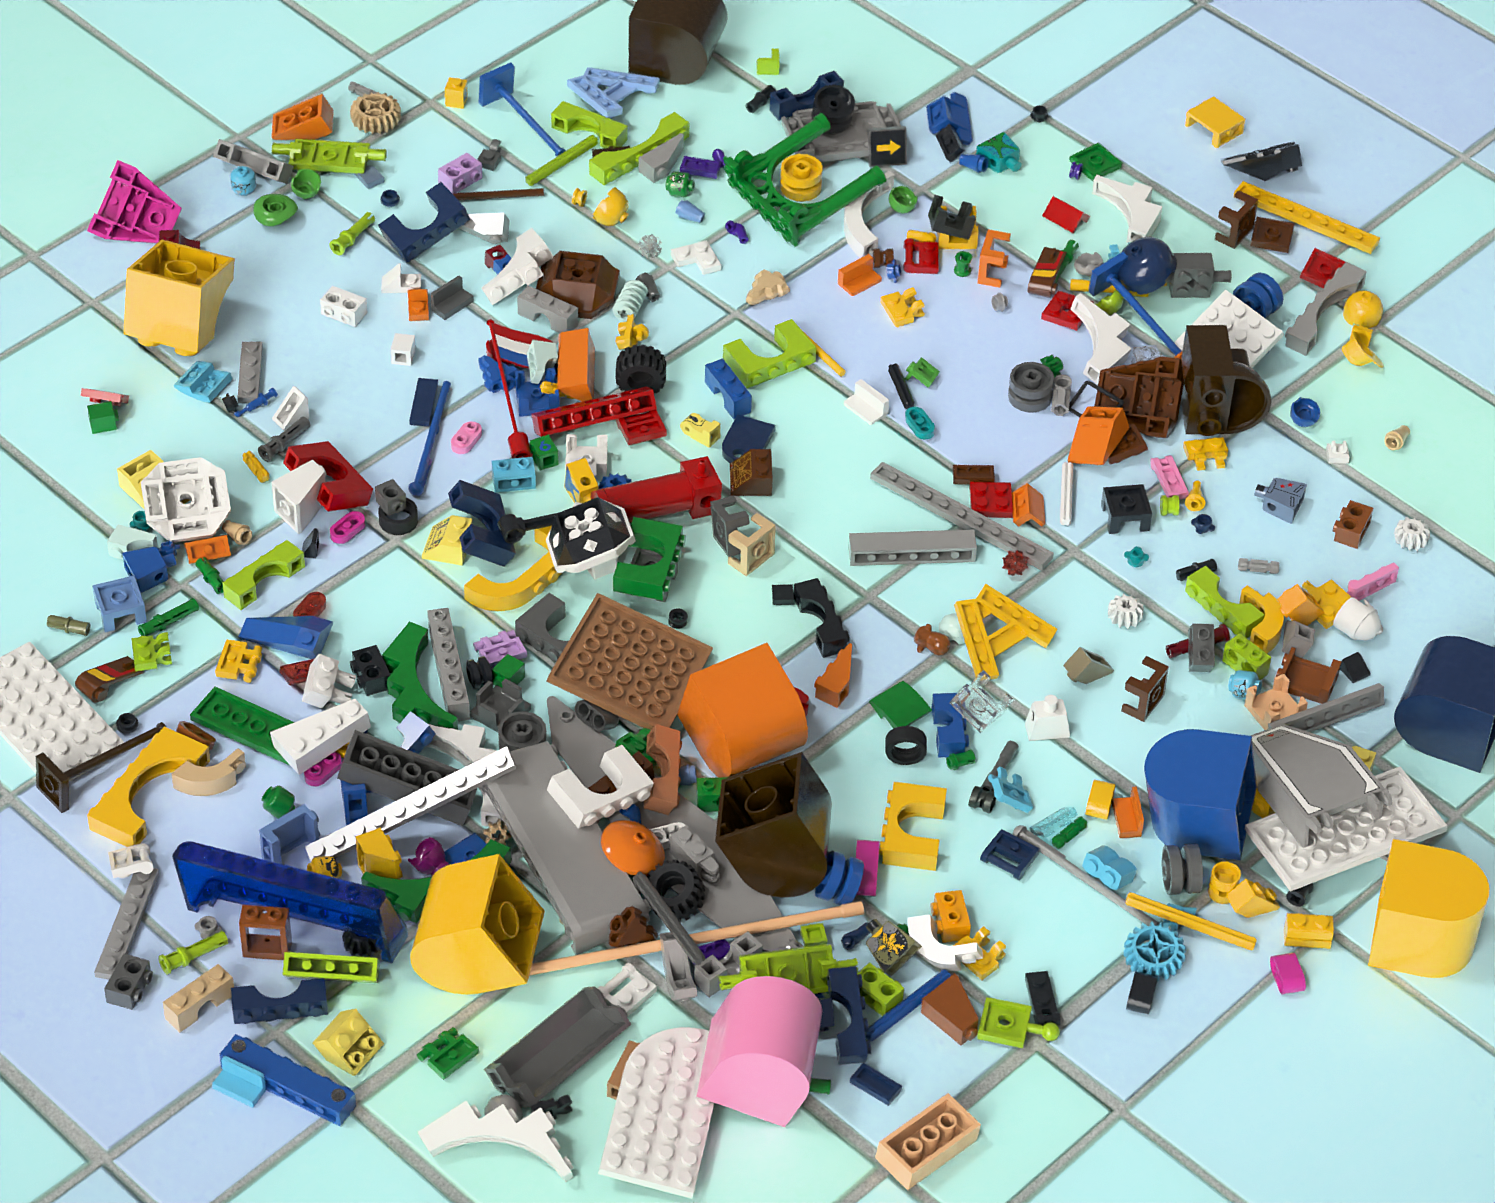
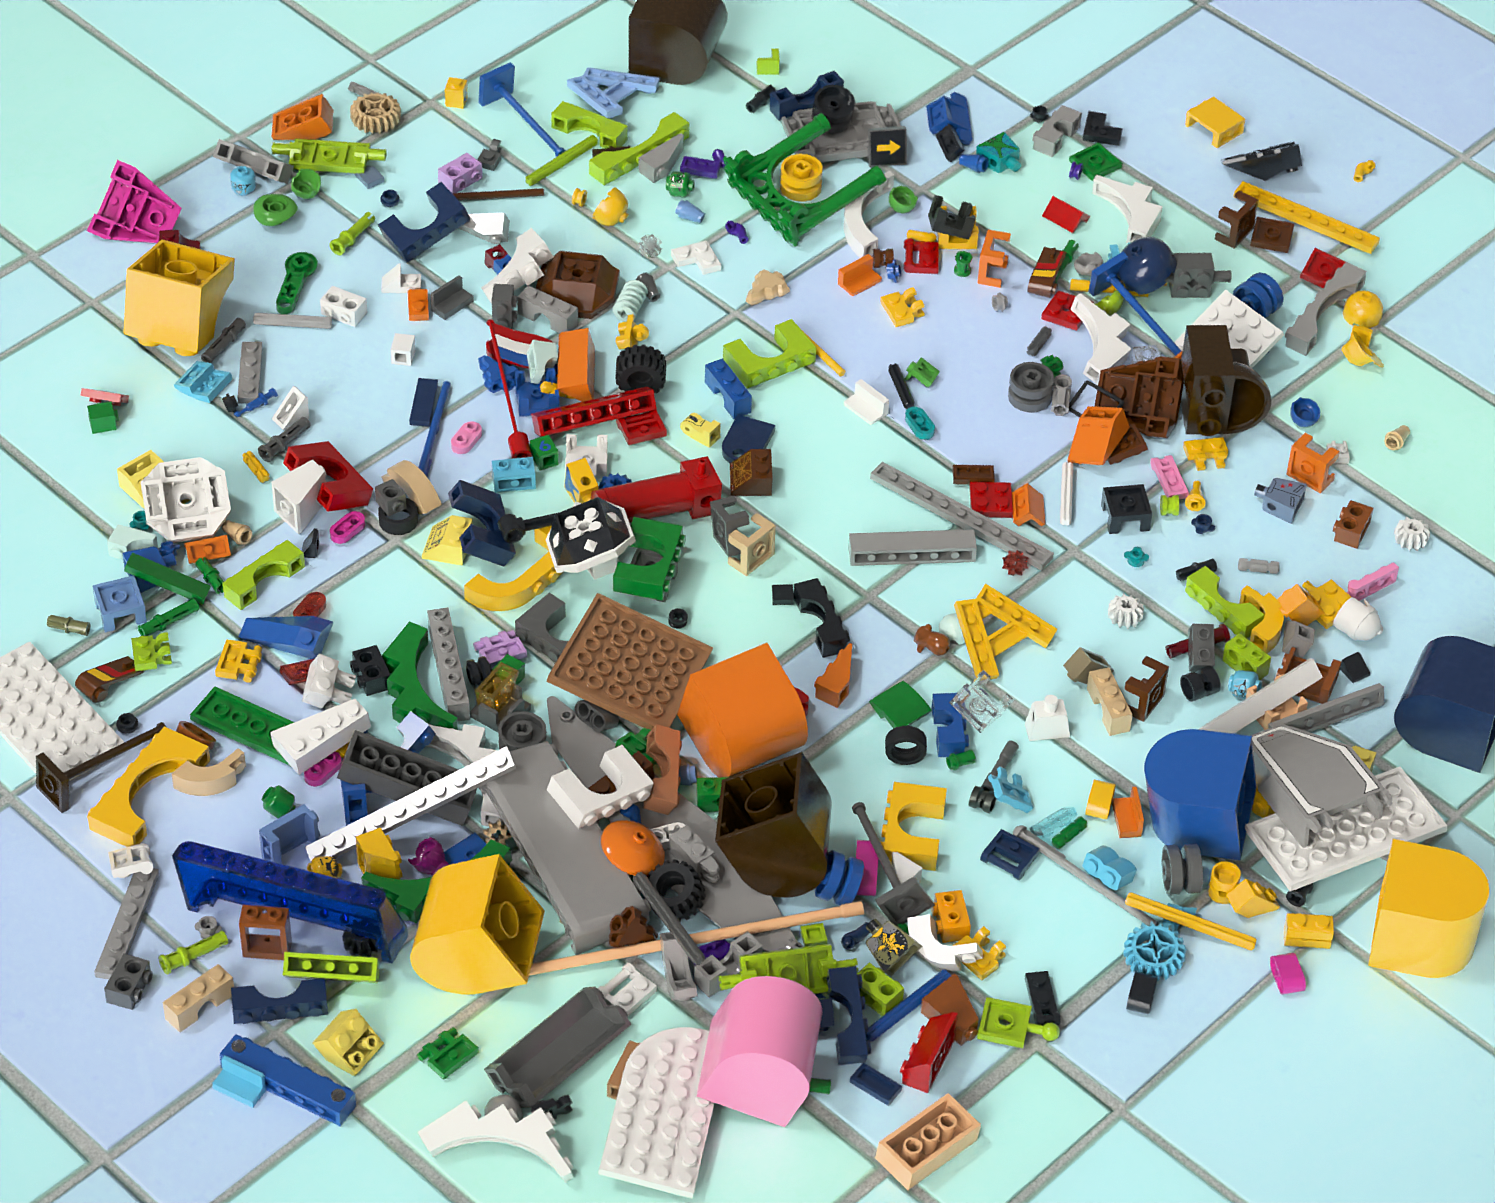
(167, 578): none -> green slope
(228, 335): none -> dark grey pin
(292, 320): none -> light grey axle
(298, 268): none -> green beam
(415, 485): none -> tan arch
(497, 687): none -> clear yellow slope
(503, 305): none -> dark grey brick
(904, 899): none -> dark grey tile
(905, 868): none -> white slope
(929, 1052): none -> red slope
(1039, 340): none -> dark grey axle
(1050, 136): none -> light grey arch
(1097, 131): none -> black plate
(1105, 690): none -> tan arch
(1200, 683): none -> black wheel
(1266, 699): none -> white tile
(1310, 466): none -> orange panel
(1363, 169): none -> yellow arm

